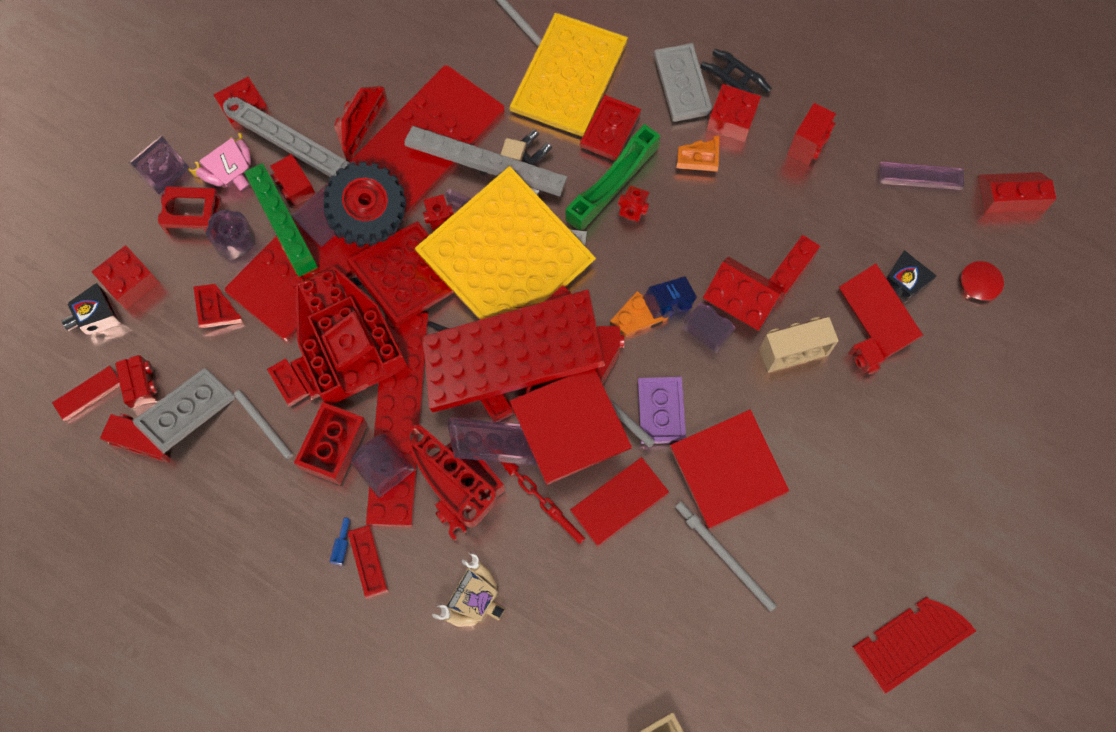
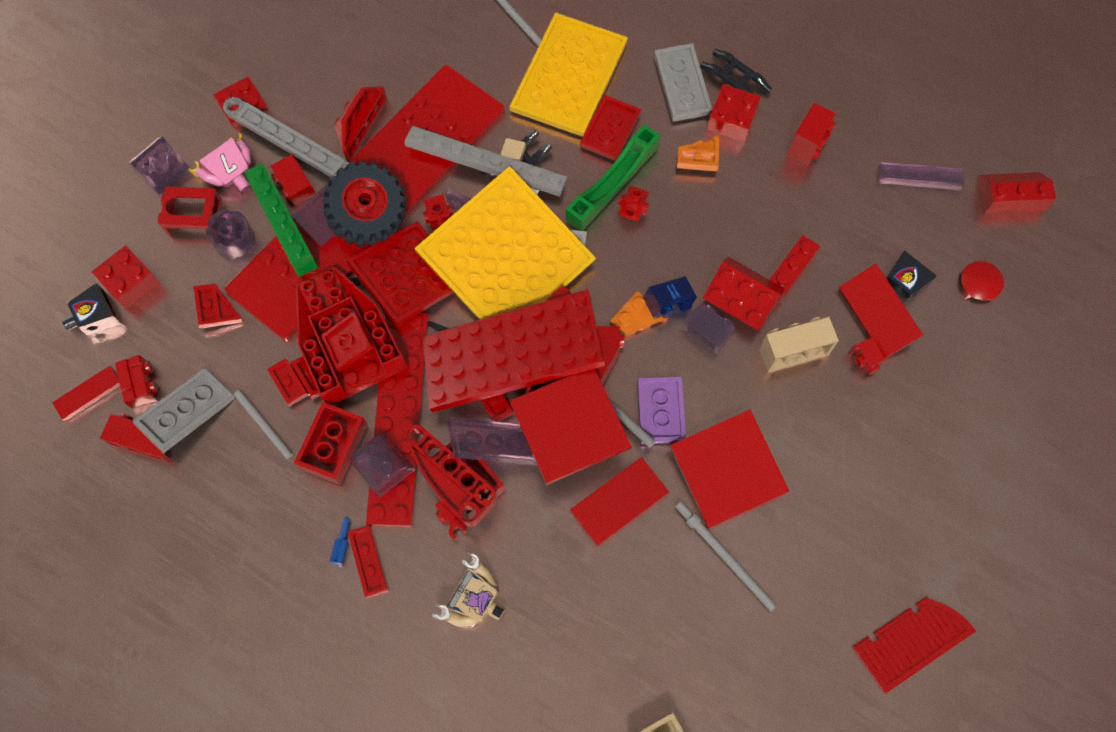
(554, 512): red piece -> none

